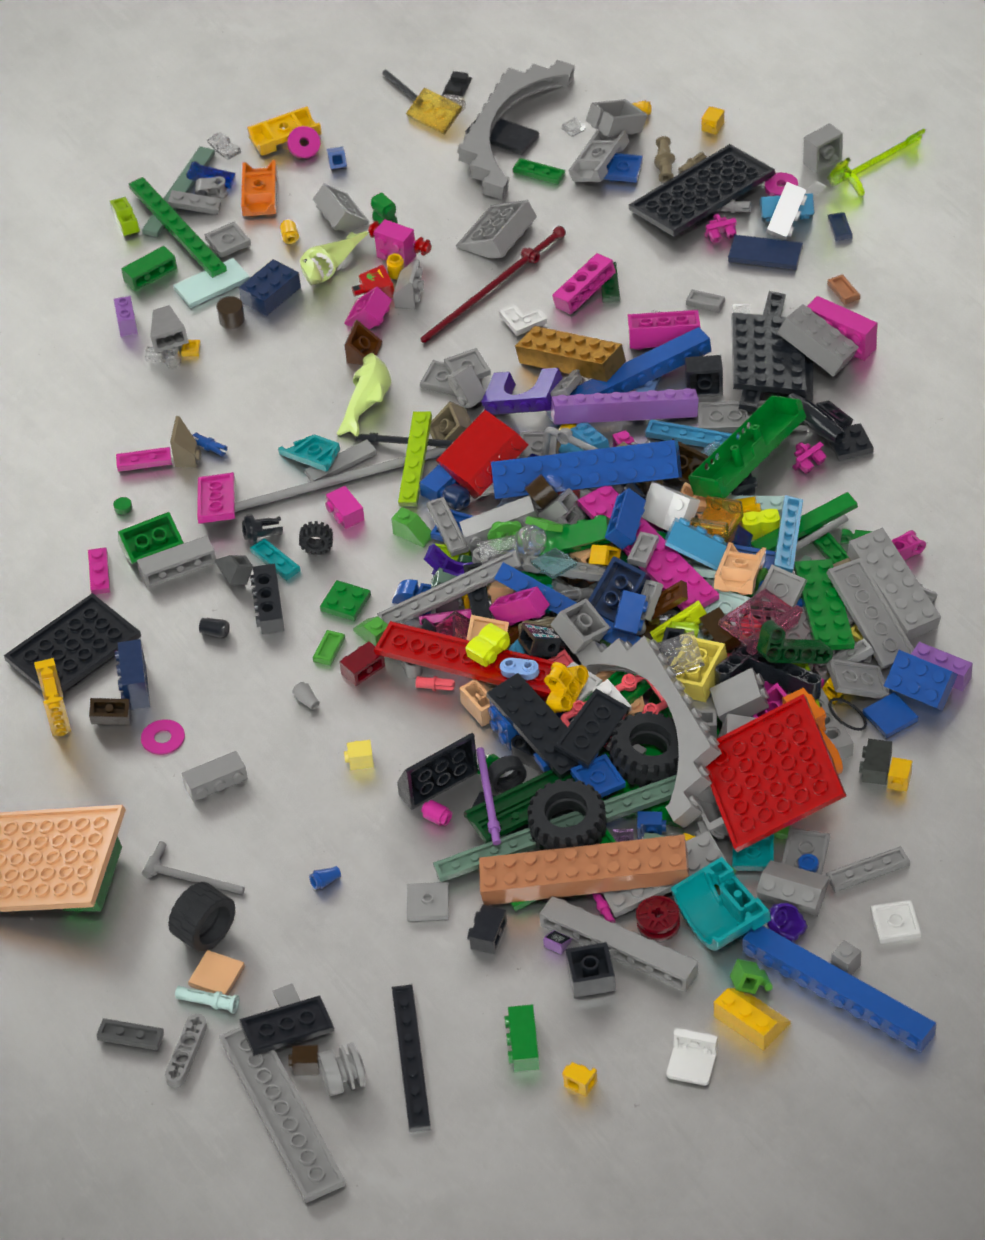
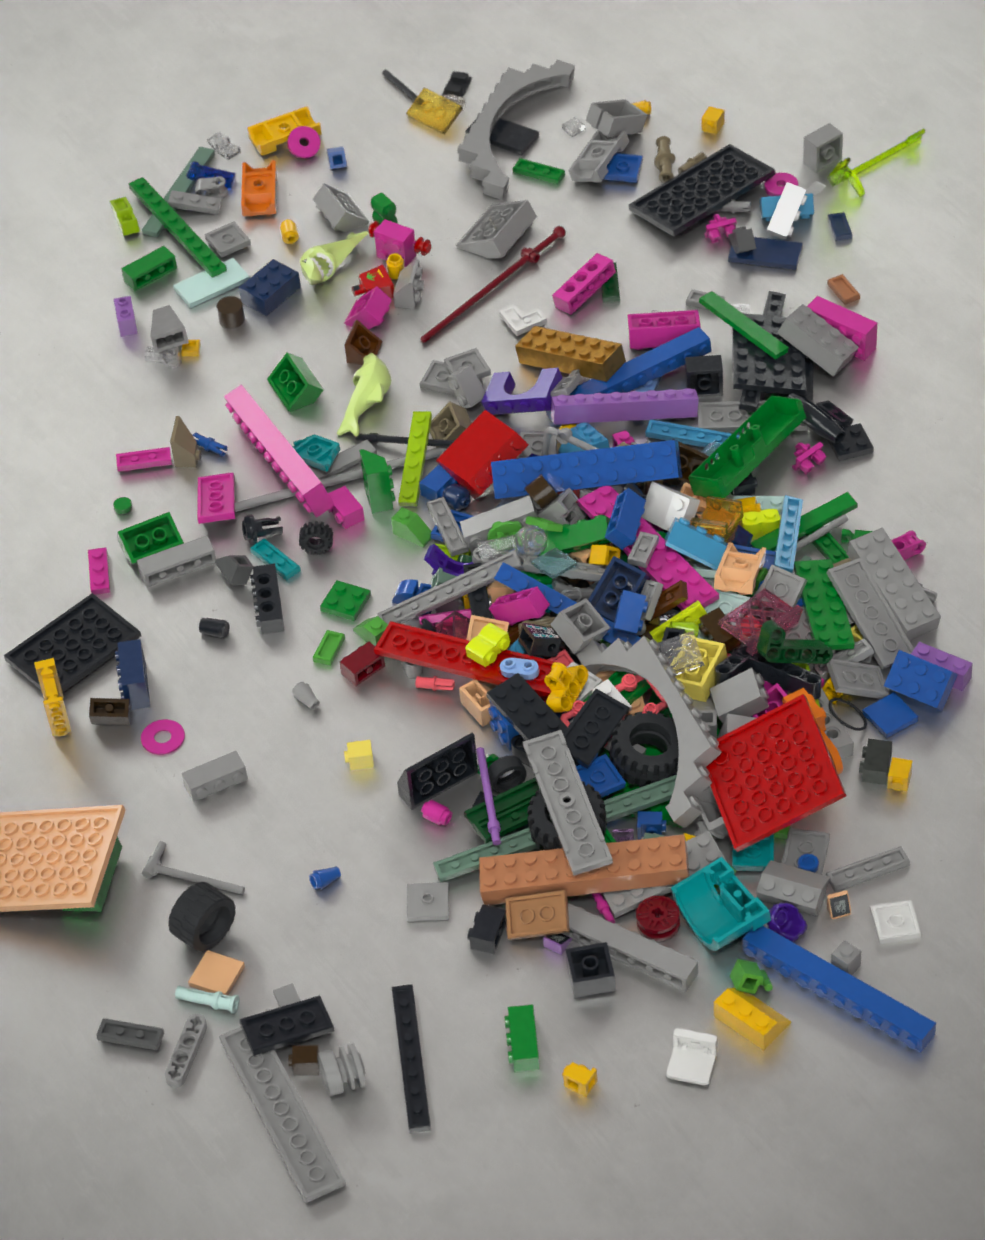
(278, 451): none -> brick
(295, 383): none -> green slope
(377, 481): none -> green slope
(537, 915): none -> medium nougat tile
(573, 820): none -> light grey piece
(742, 239): none -> dark grey slope
(743, 325): none -> green tile
(838, 904): none -> slope

